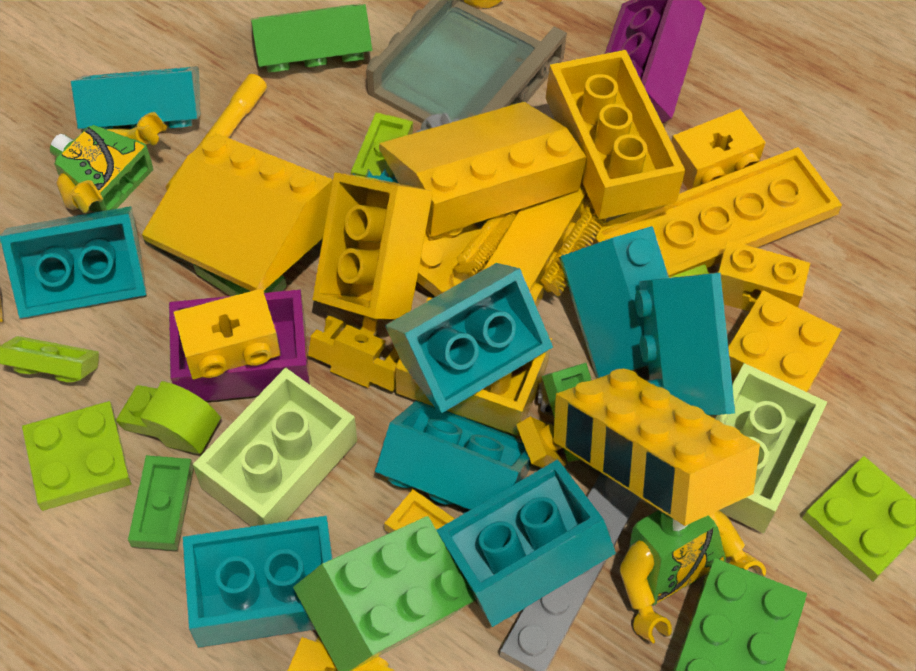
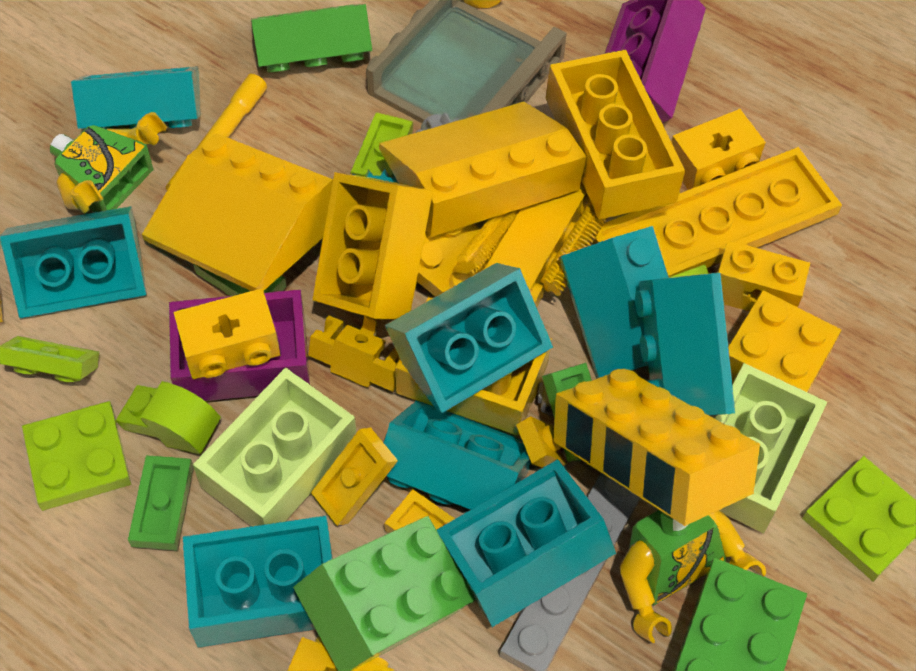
(354, 476): none -> yellow plate

